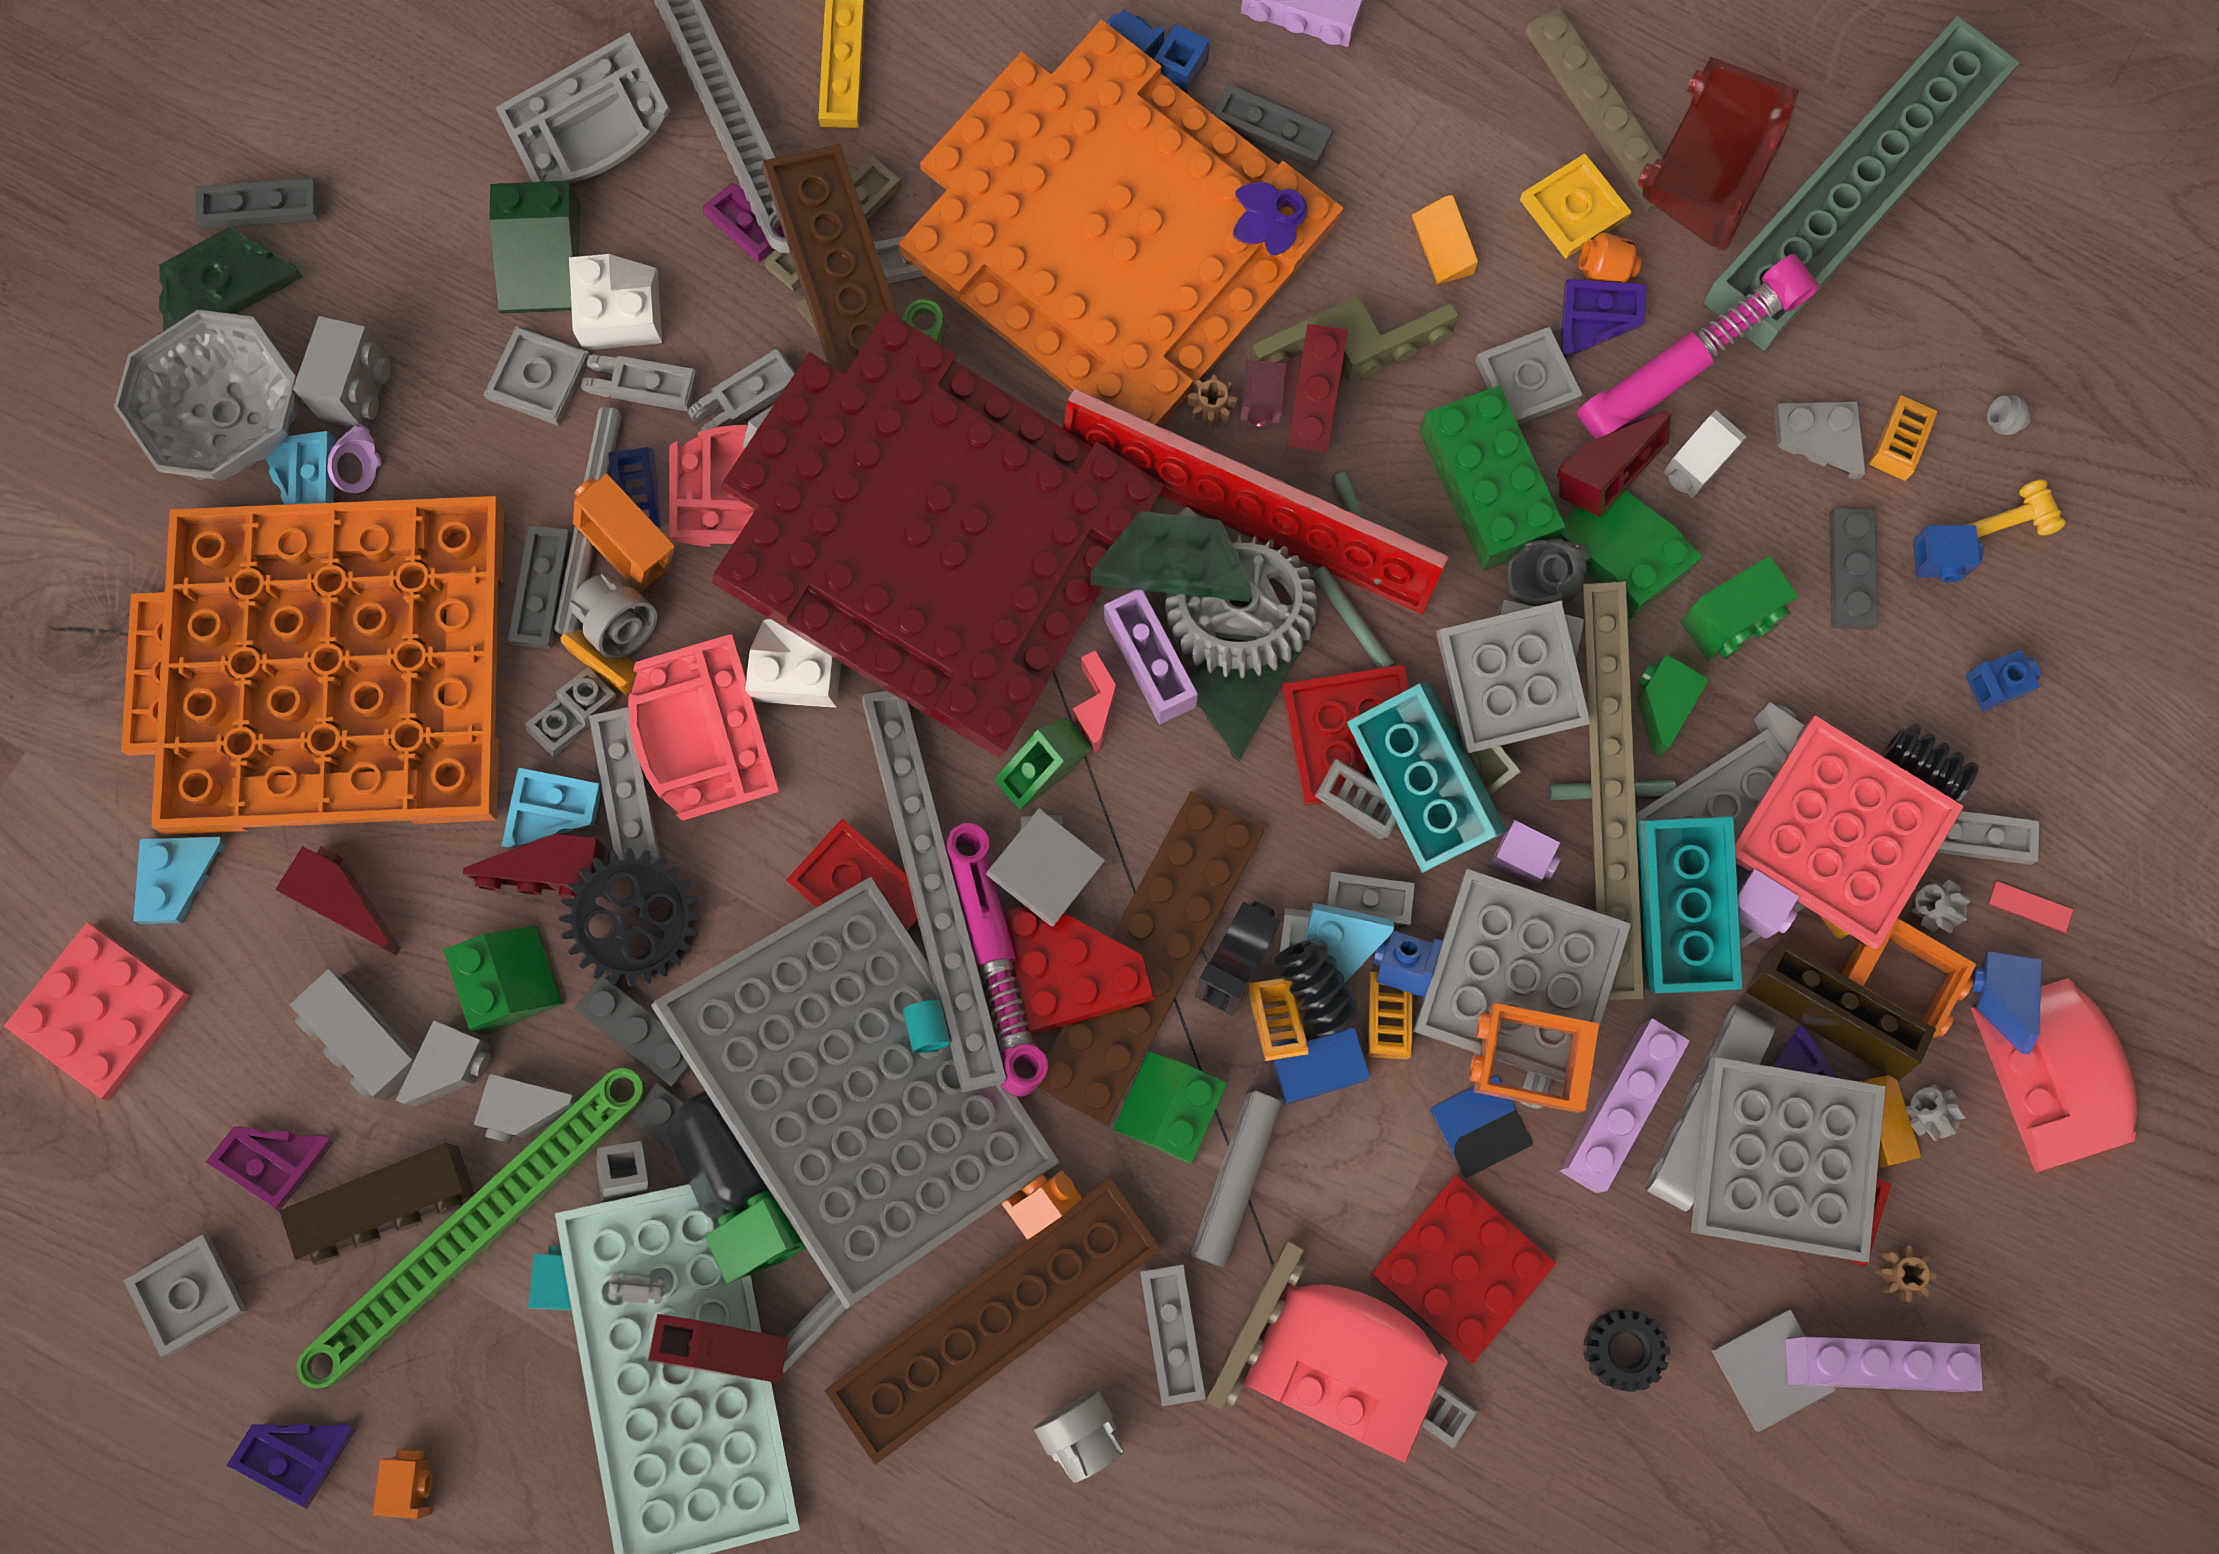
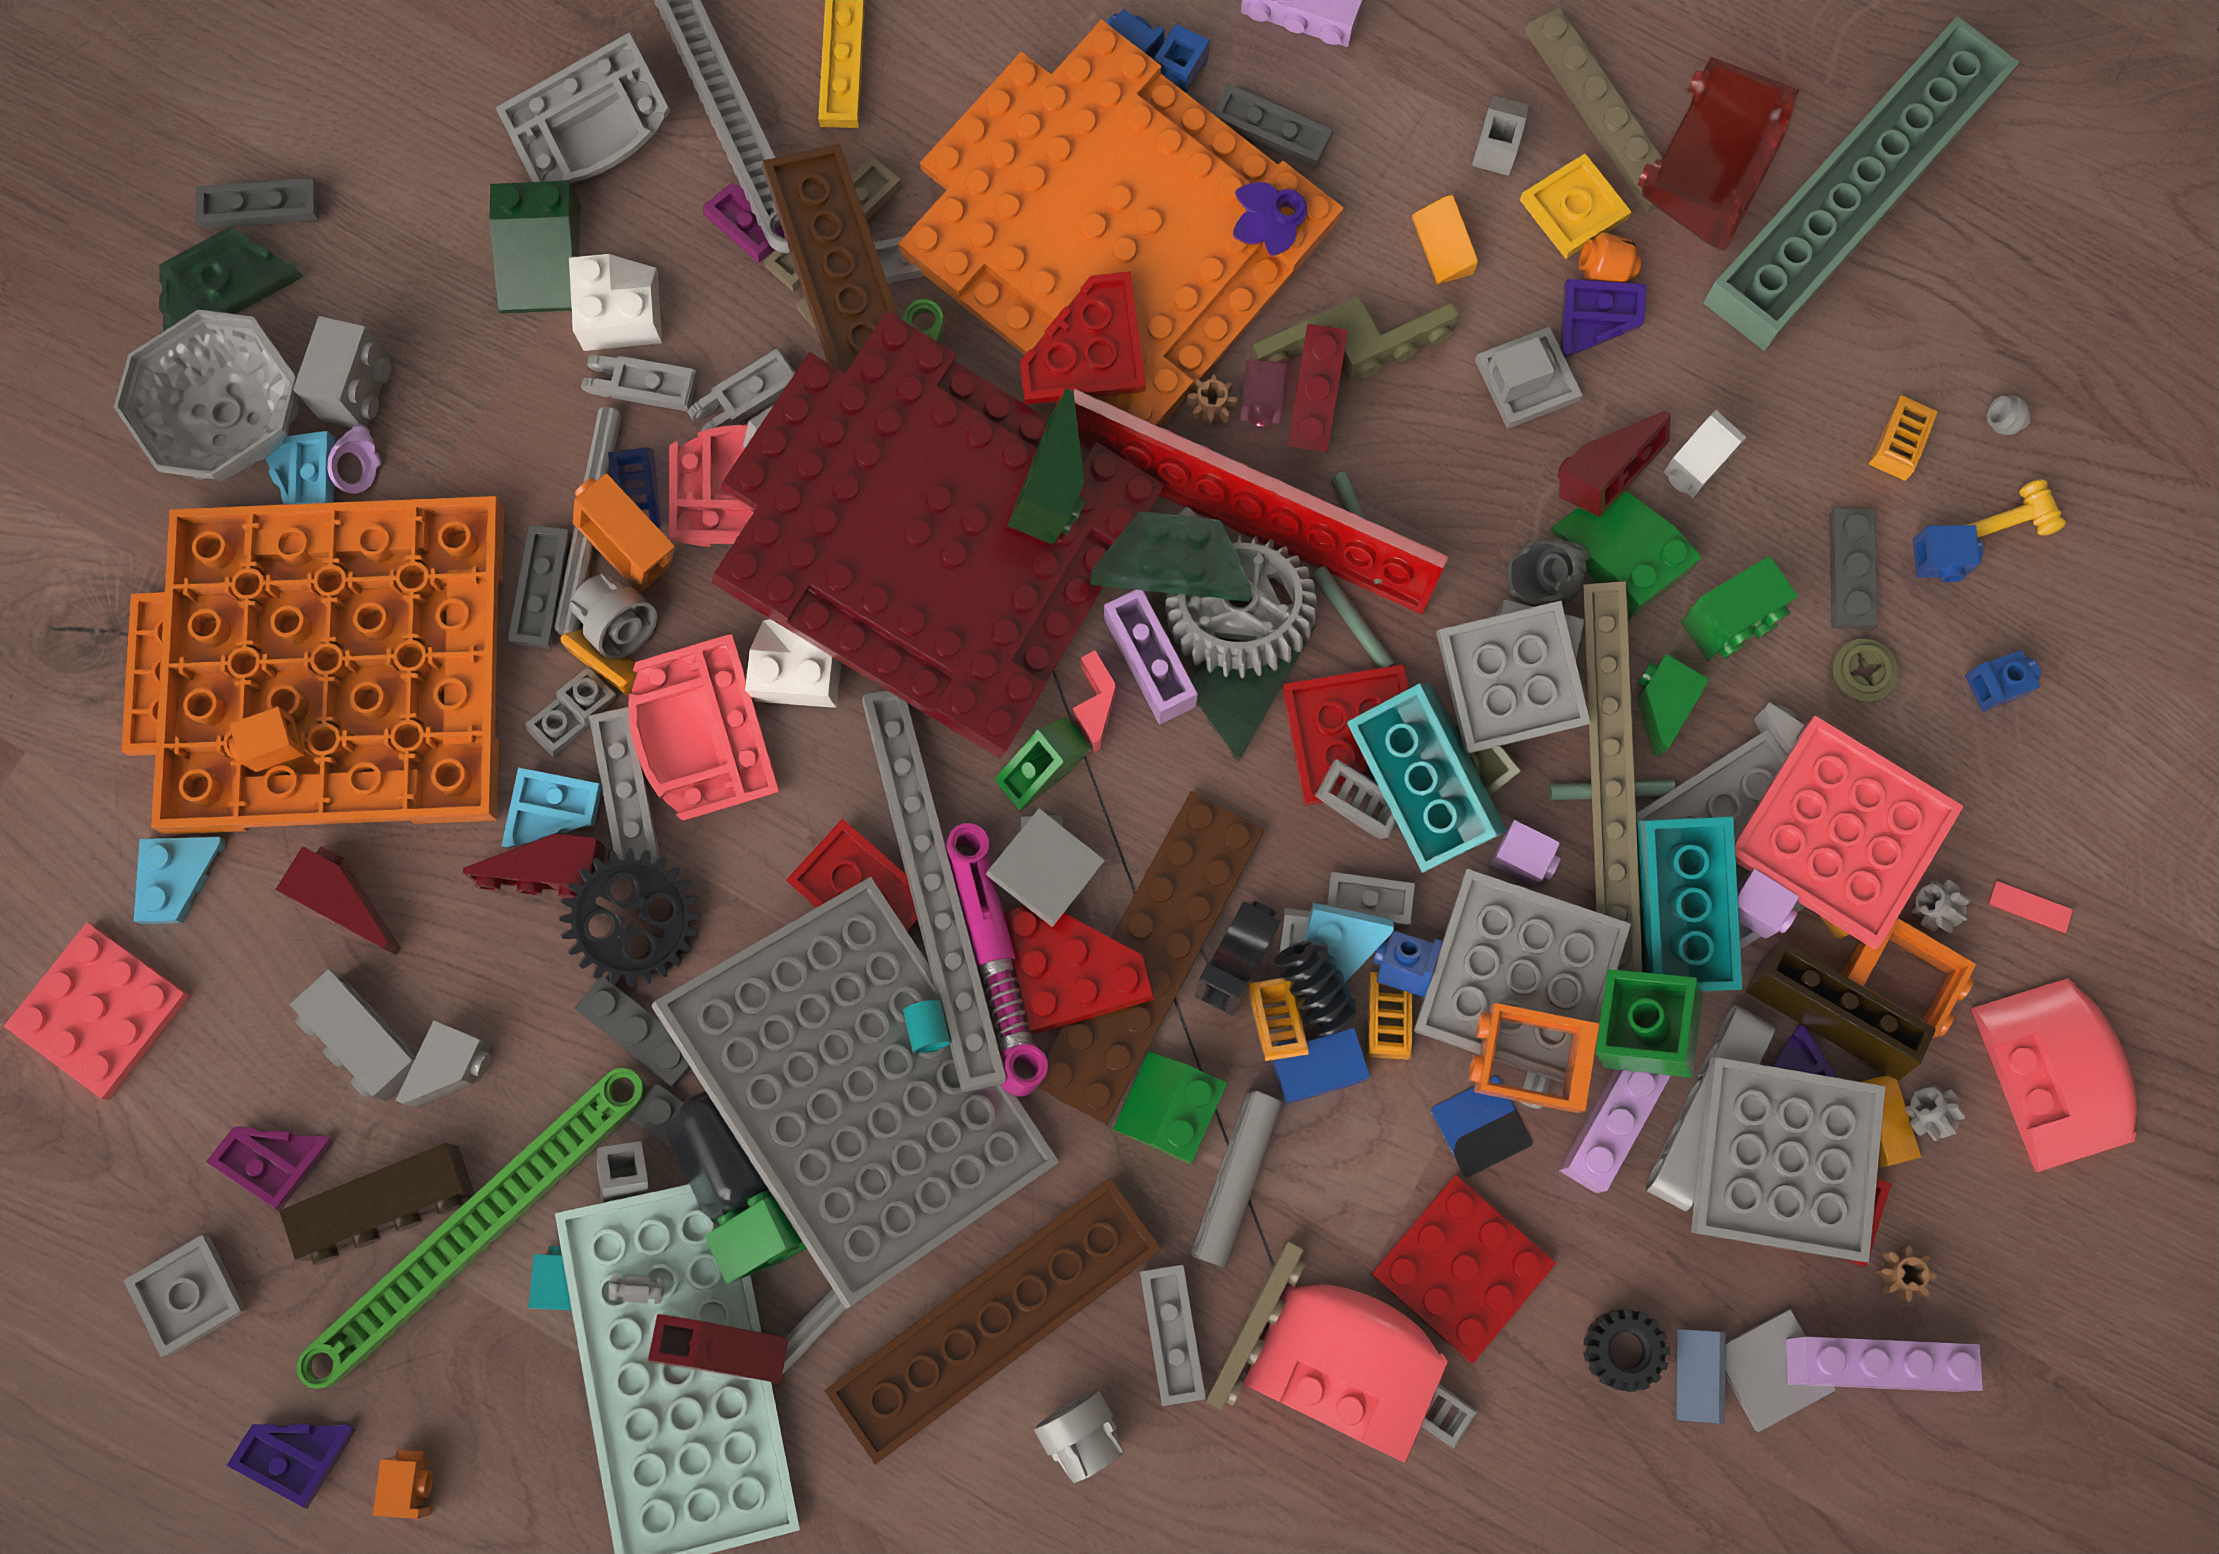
(265, 739): none -> orange brick
(502, 978): green slope -> none
(519, 1108): light grey slope -> none
(537, 375): light grey tile -> none
(1041, 1202): brick -> none
(1055, 478): none -> dark green slope
(1088, 345): none -> red plate
(1490, 476): green brick -> none
(1500, 135): none -> light grey slope
(1521, 369): none -> light grey brick
(1649, 1023): none -> green brick
(1701, 1376): none -> sand blue tile
(1783, 287): dark pink piece -> none
(1822, 433): light grey wing -> none
(1871, 655): none -> olive gear
(1931, 762): black piece -> none
(1993, 838): light grey plate -> none
(2010, 997): blue slope -> none

